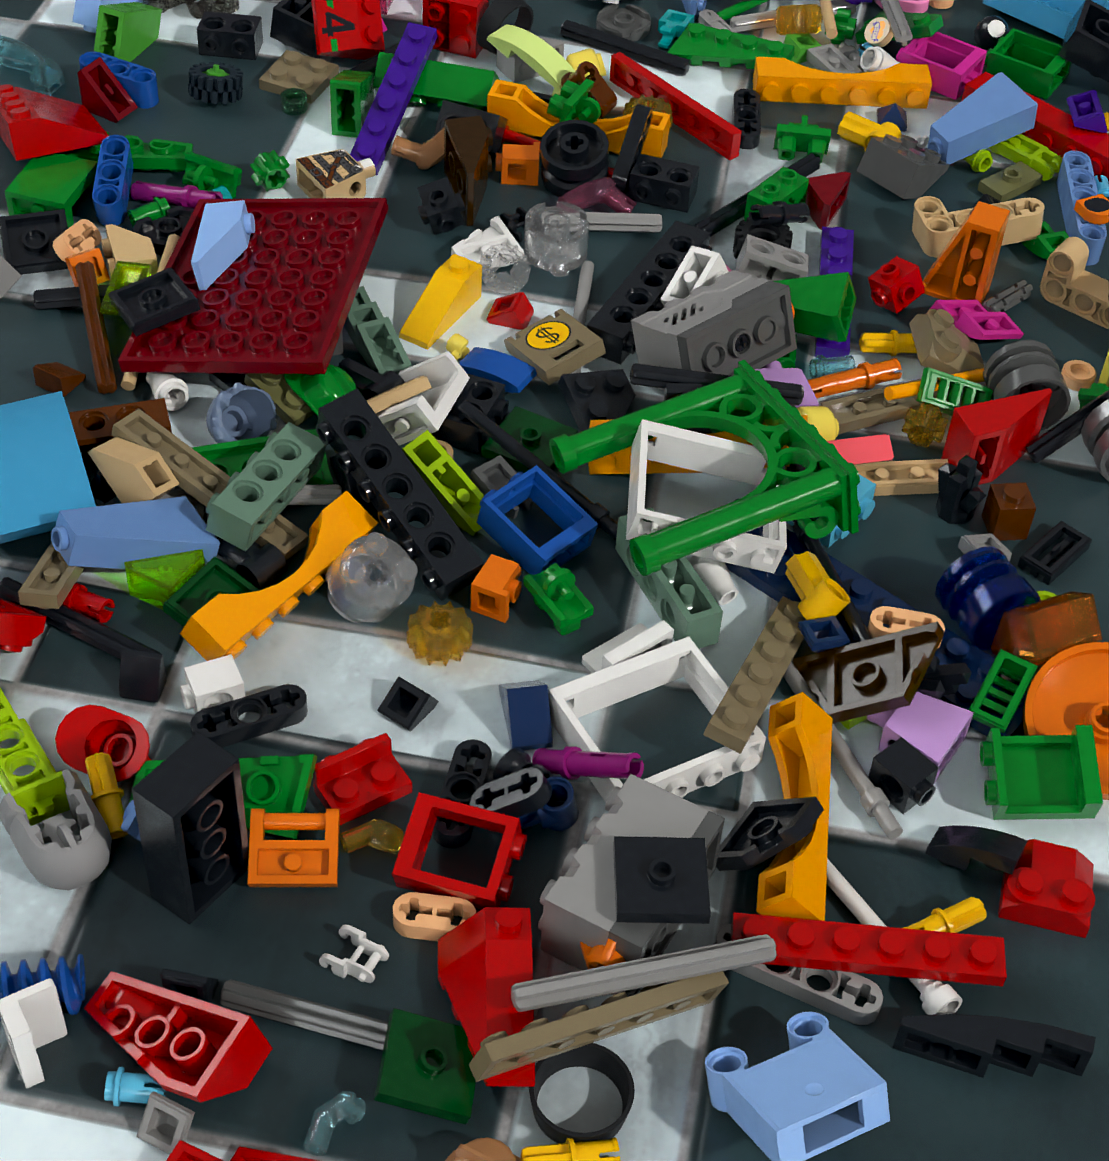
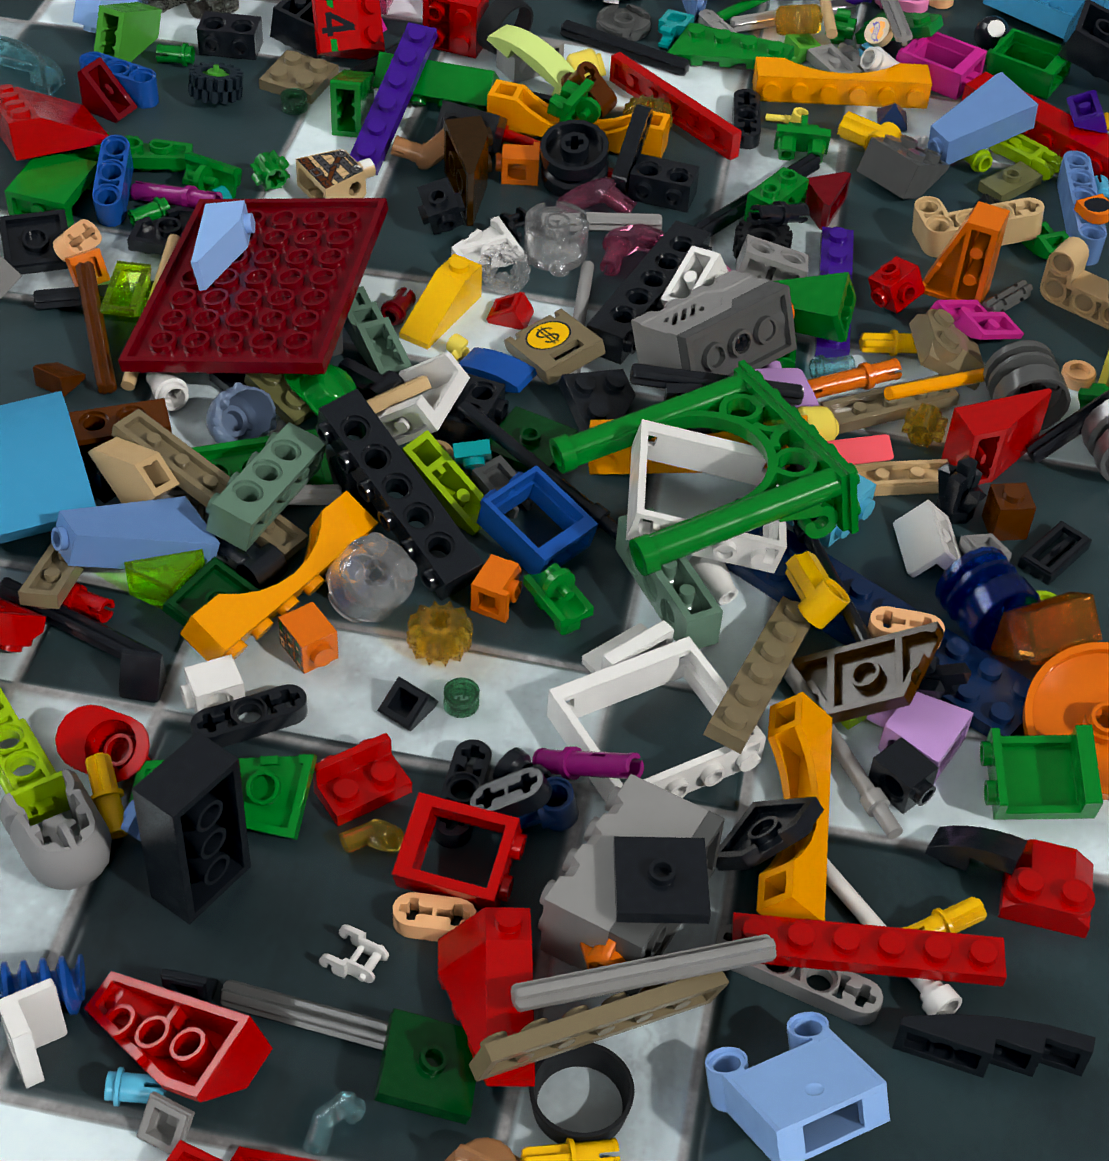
(127, 247): tan slope -> none
(154, 301): black plate -> none
(176, 54): none -> green pin
(293, 861): orange plate -> none
(308, 637): none -> orange brick
(398, 306): none -> dark red pin
(457, 707): none -> clear green bush
(472, 454): none -> teal plate
(527, 714): dark blue slope -> none
(625, 241): none -> clear pink arm
(795, 117): none -> light yellow hand
(823, 633): dark blue slope -> none
(926, 539): none -> white panel
(972, 391): green slope -> none
(1014, 668): green slope -> none

